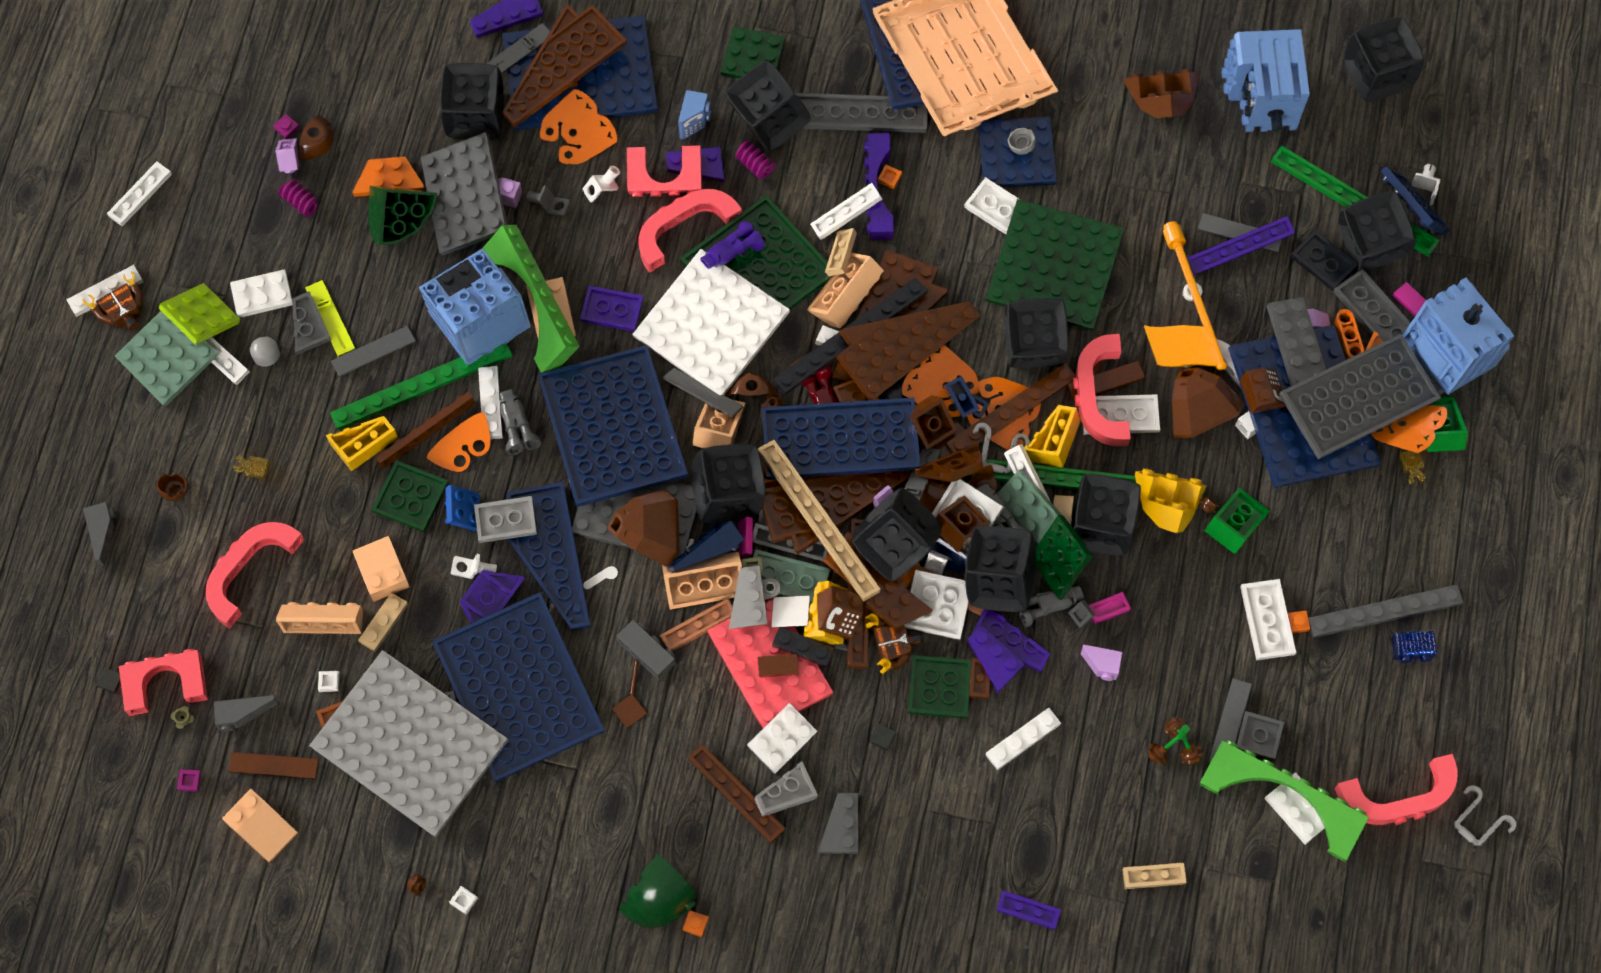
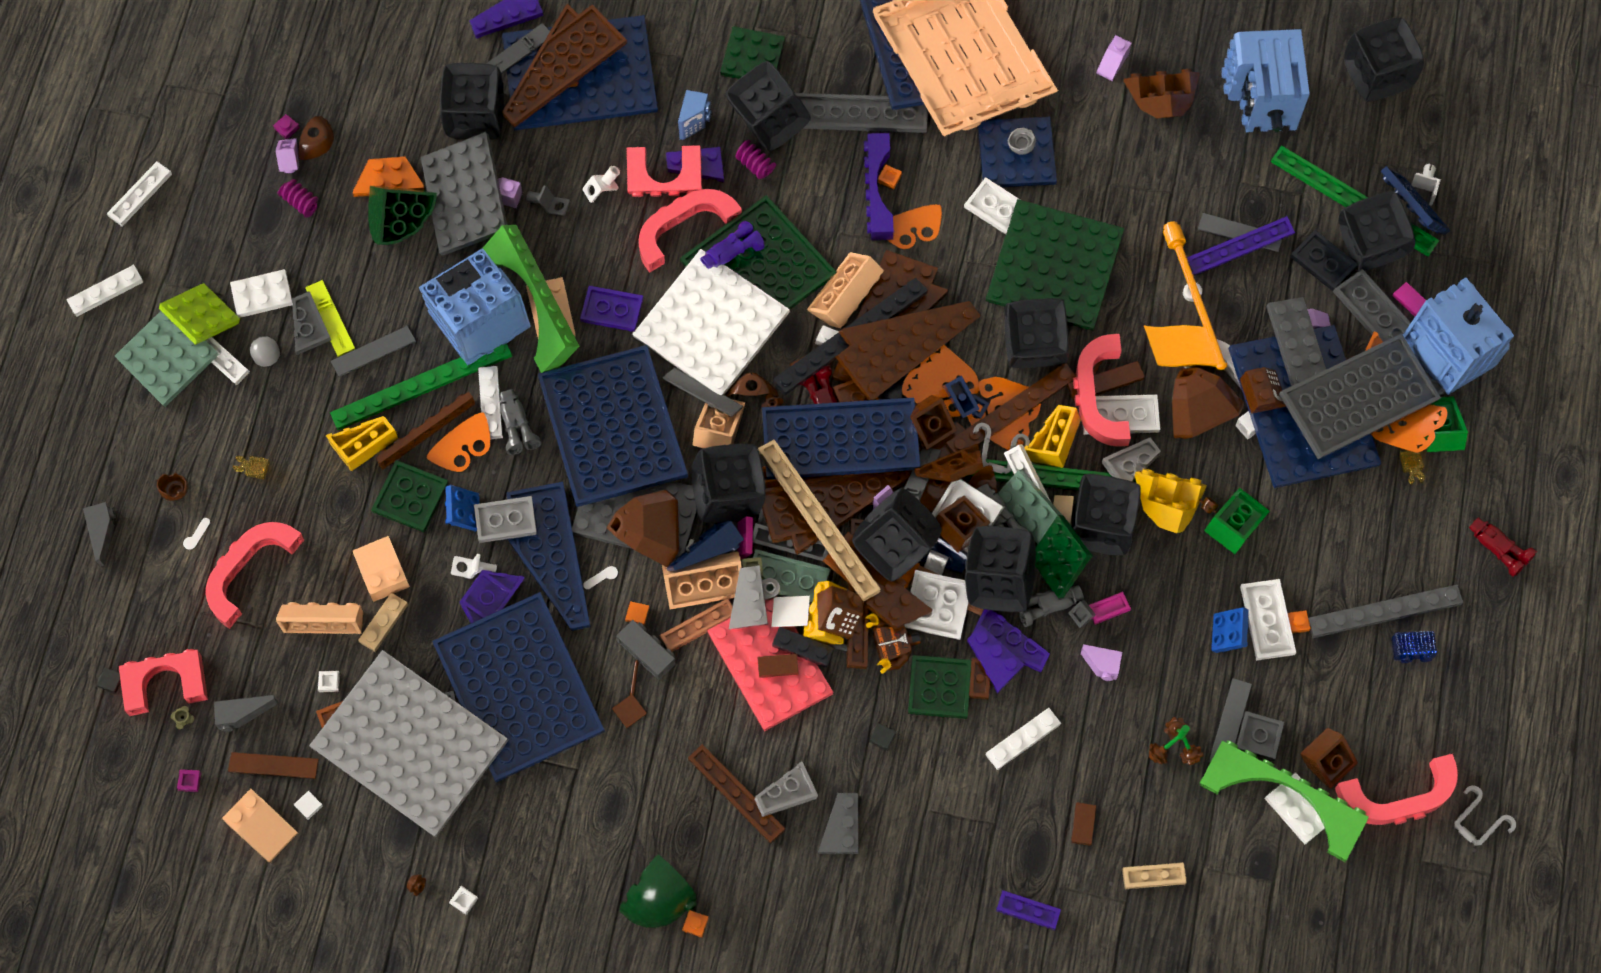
(119, 306): reddish brown torso -> none
(191, 542): none -> white sticker
(308, 805): none -> white tile
(587, 124): orange piece -> none
(637, 612): none -> orange tile
(781, 738): white plate -> none
(841, 252): tan plate -> none
(846, 211): white plate -> none
(919, 218): none -> orange piece
(1083, 824): none -> reddish brown tile
(1114, 57): none -> lavender slope
(1131, 459): none -> light grey wing
(1230, 630): none -> blue plate
(1329, 757): none -> reddish brown slope
(1350, 328): orange beam -> none
(1501, 545): none -> dark red piece

